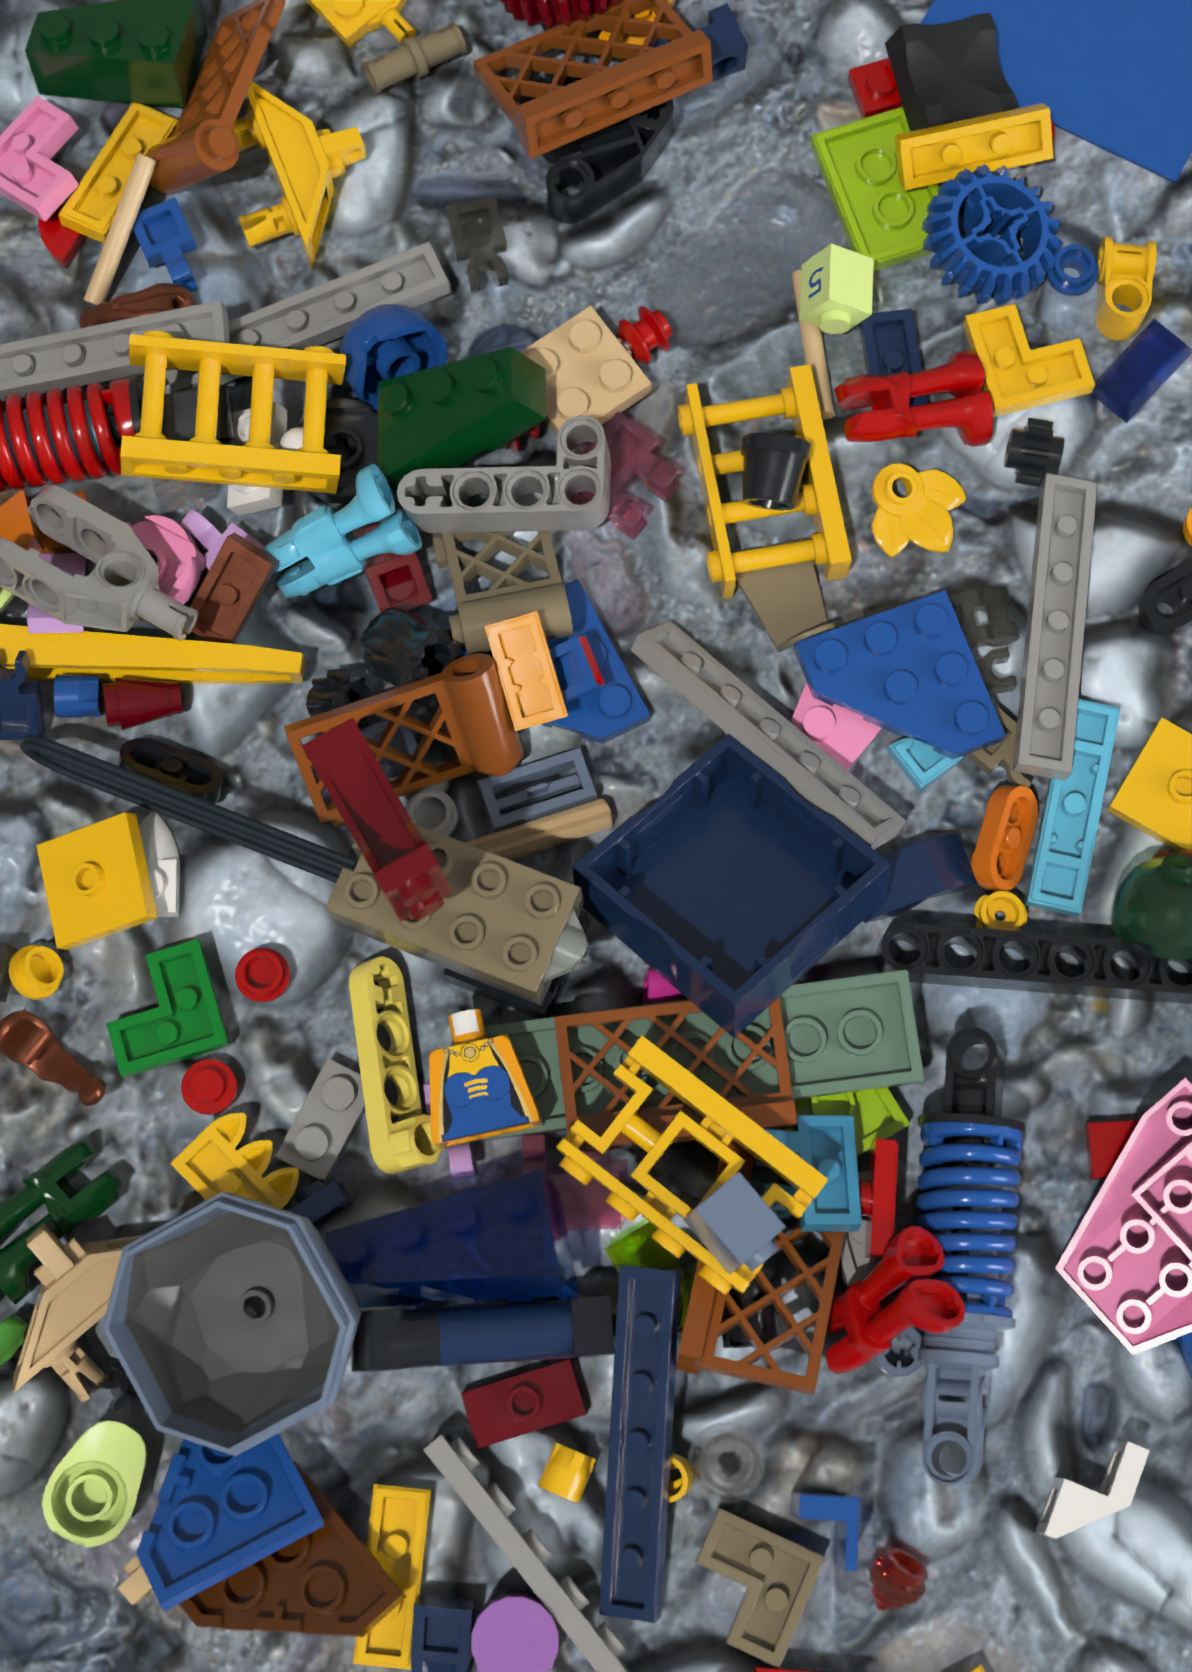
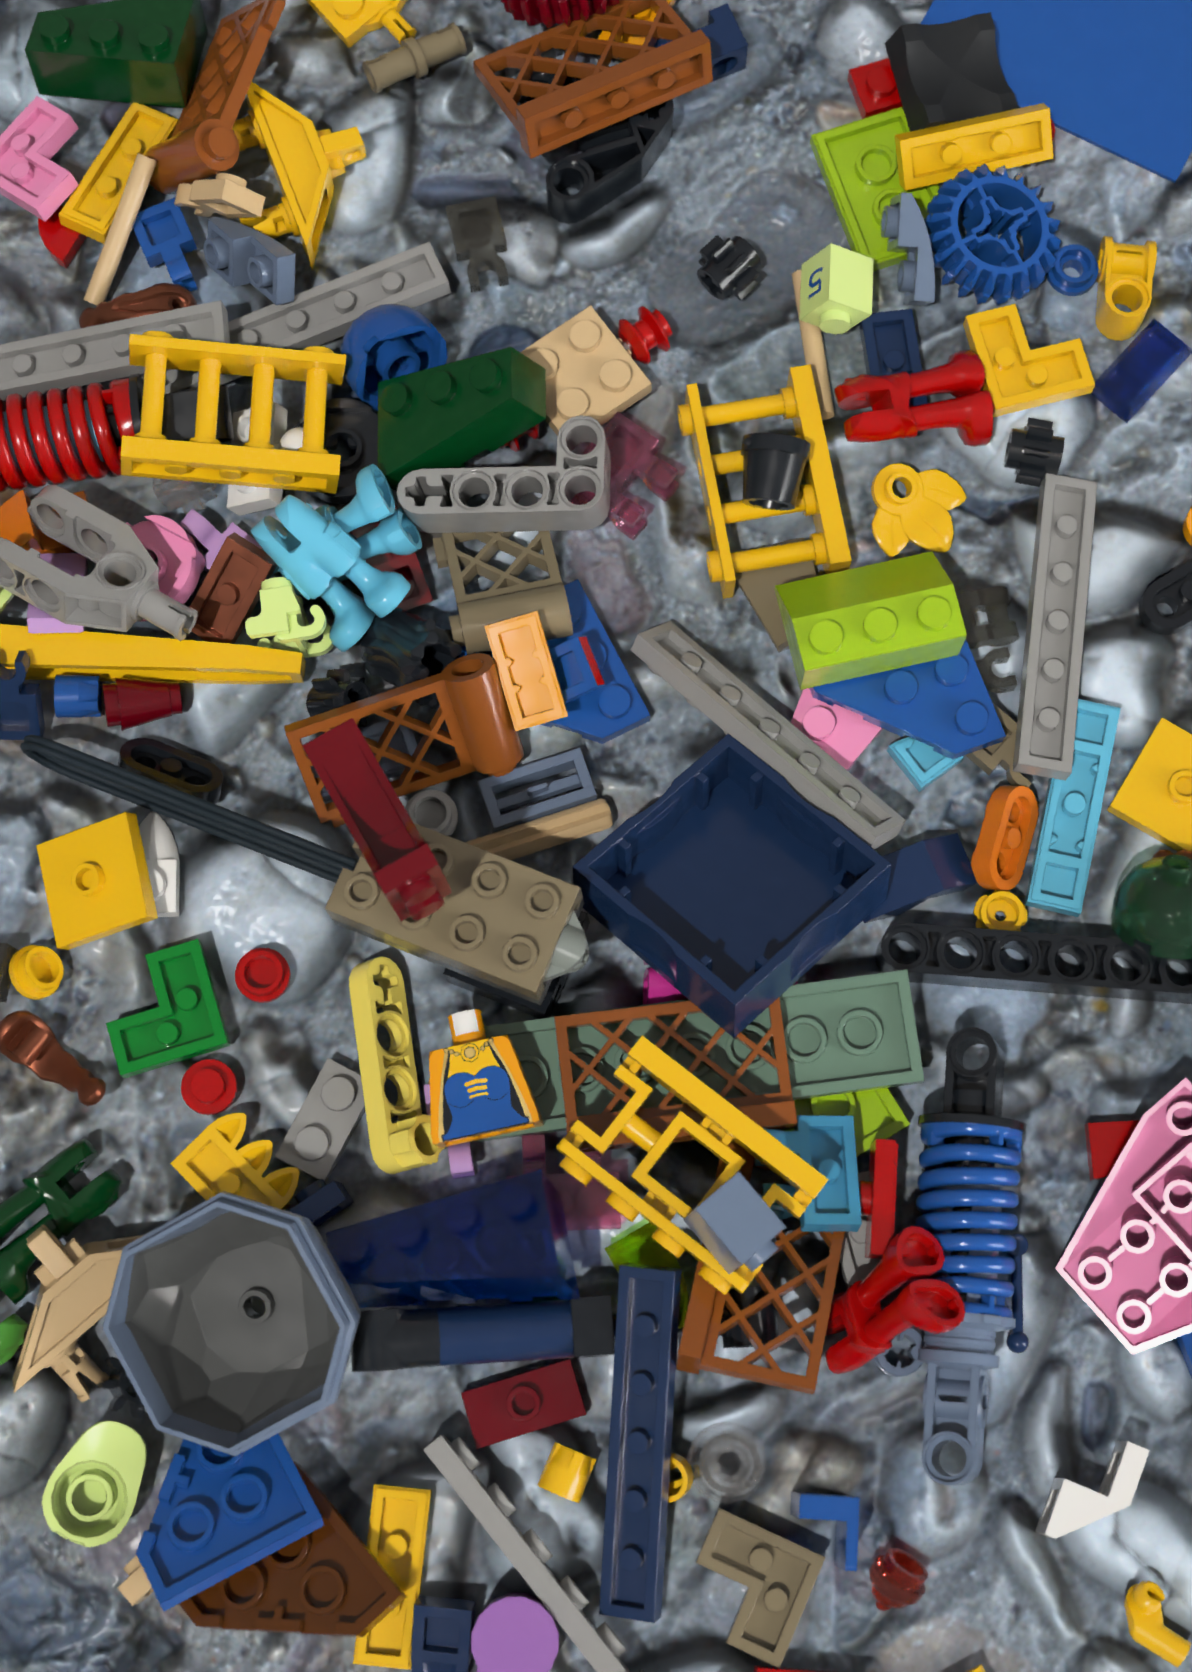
(221, 195): none -> tan plate
(249, 256): none -> sand blue slope
(286, 620): none -> yellowish green piece
(317, 550): none -> medium azure piece
(728, 267): none -> black gear
(870, 619): none -> lime slope
(908, 234): none -> sand blue slope
(1017, 1340): none -> dark blue hinge
(1147, 1625): none -> yellow arm

